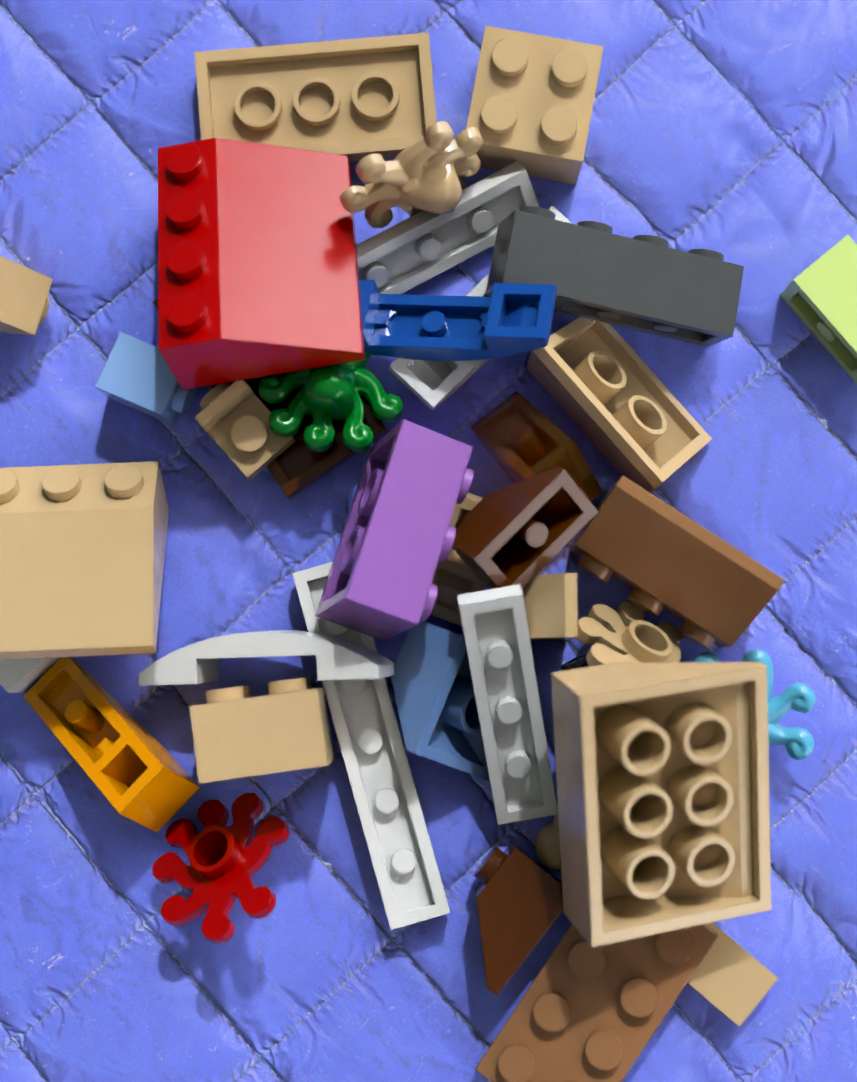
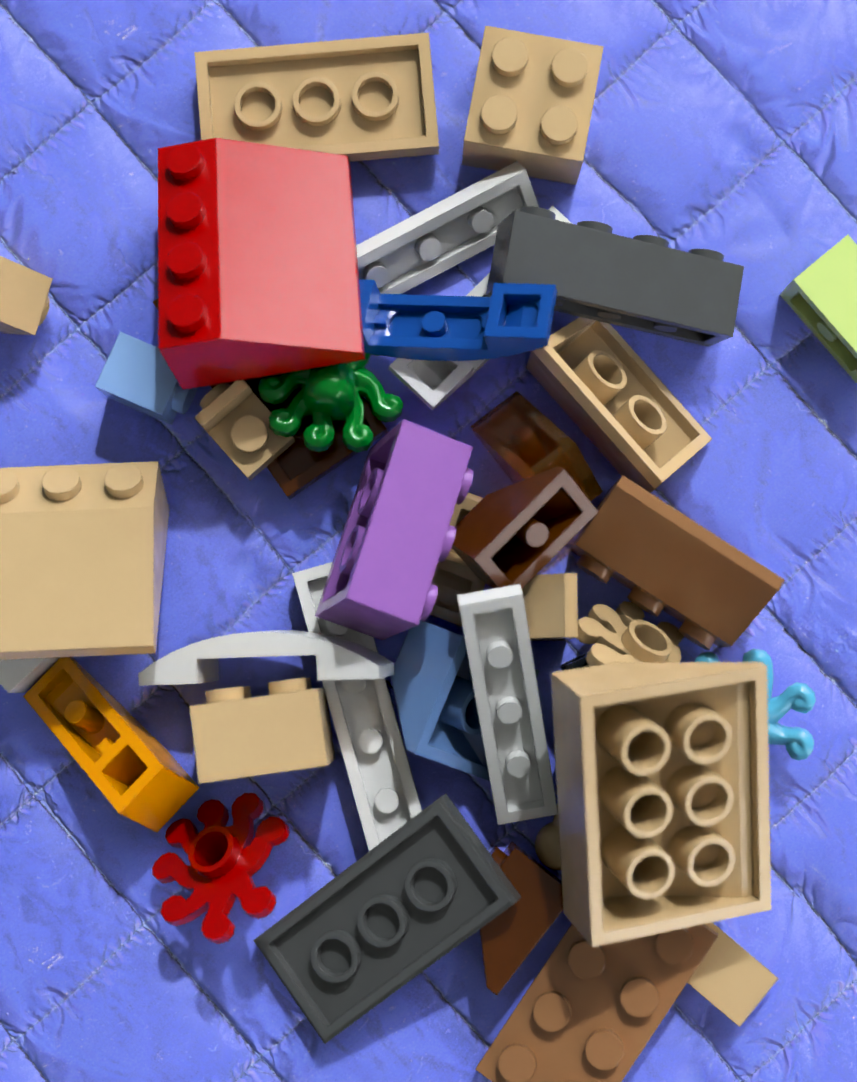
(387, 918): none -> dark grey tile
(418, 179): tan animal -> none

